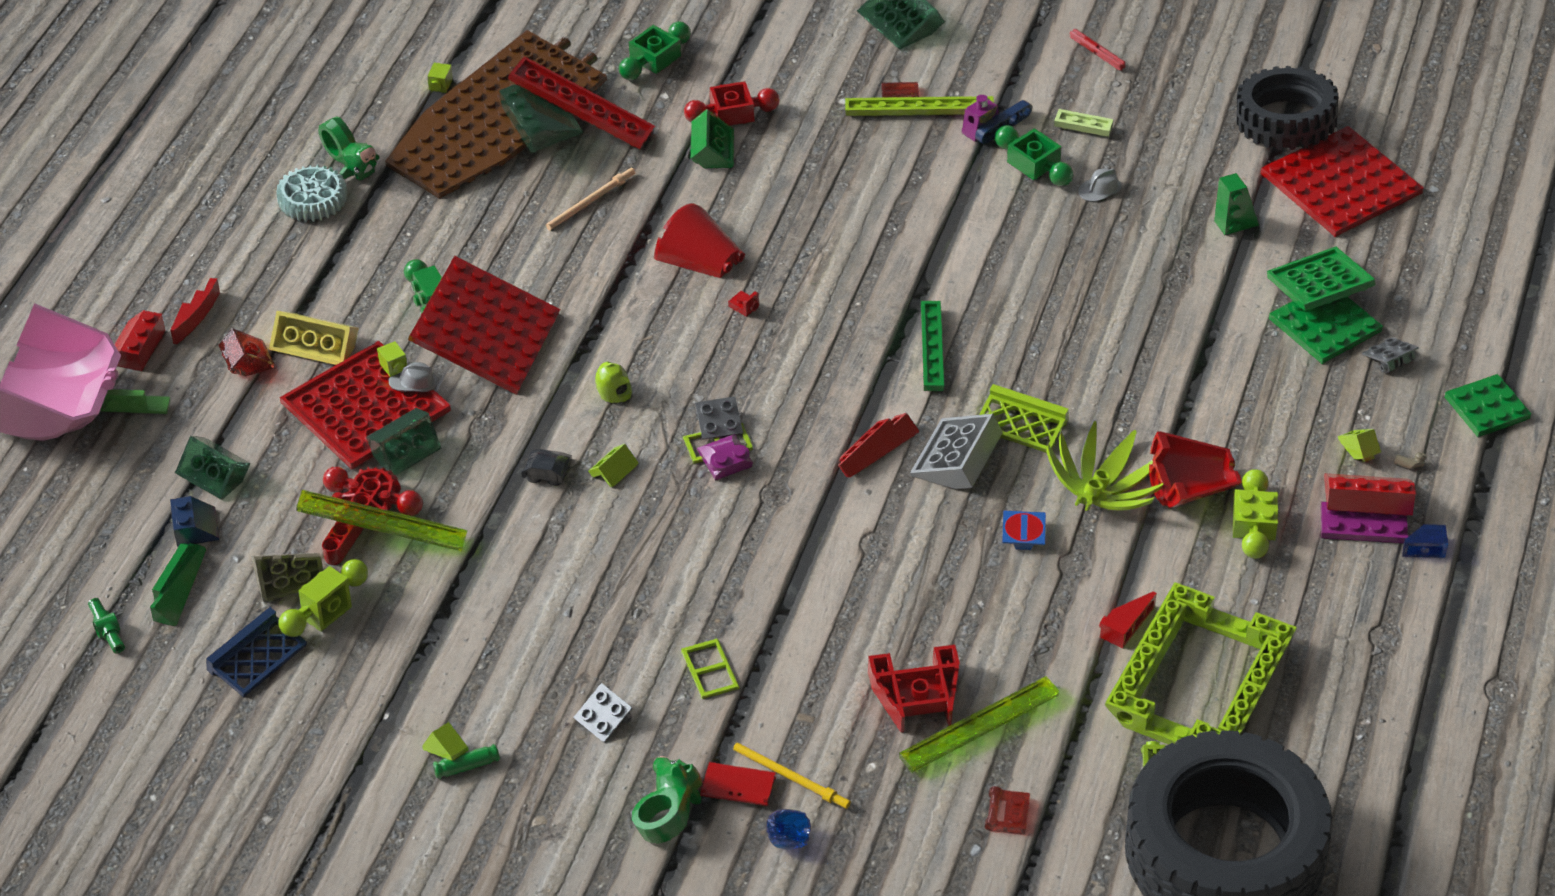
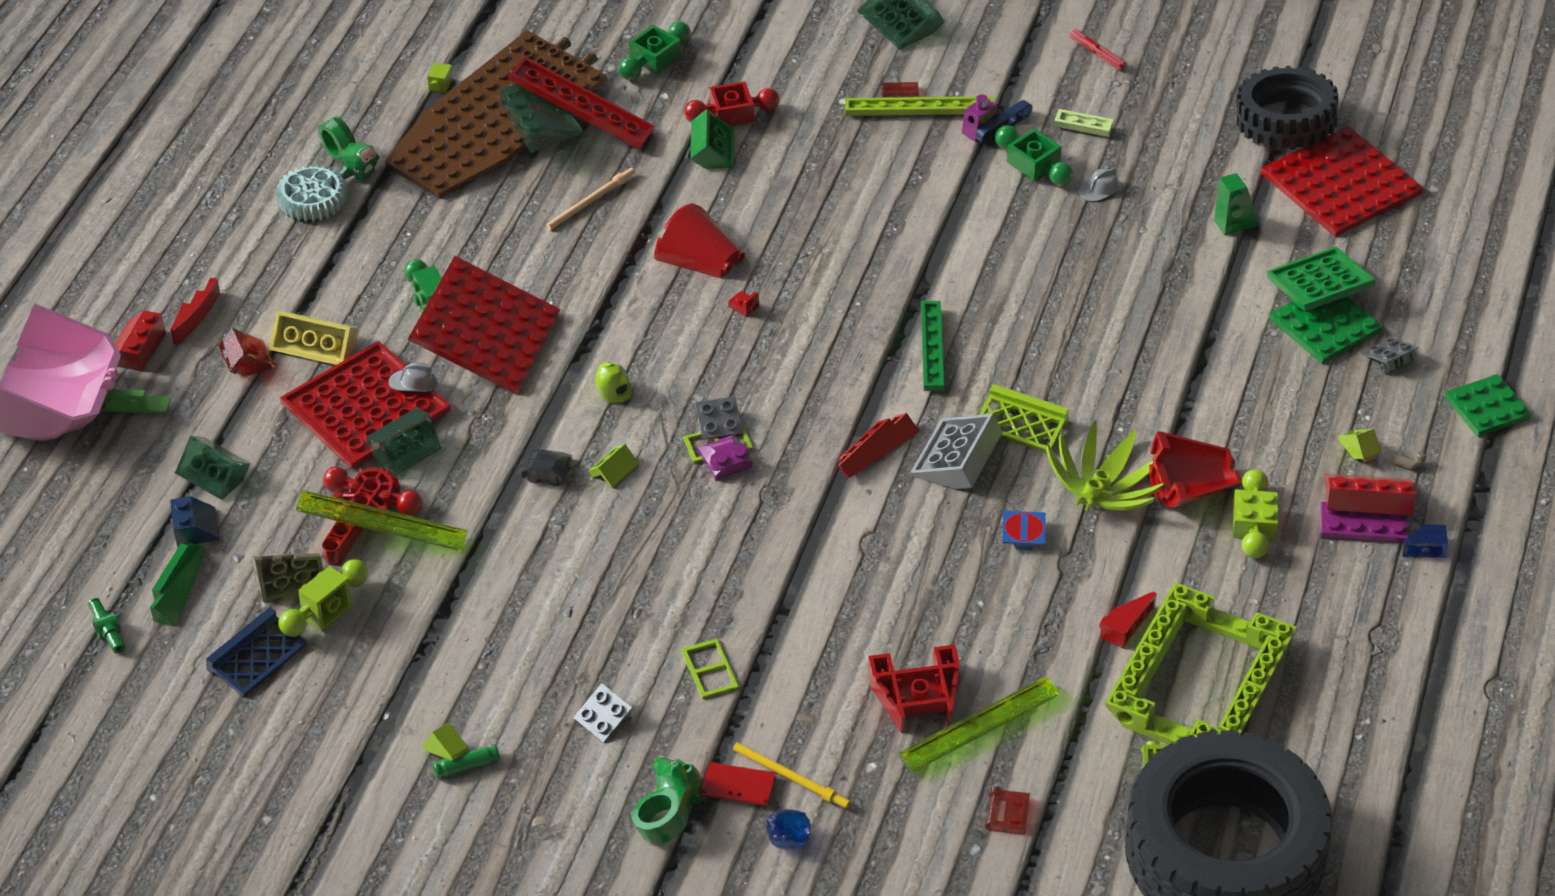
(392, 358): lime brick -> none

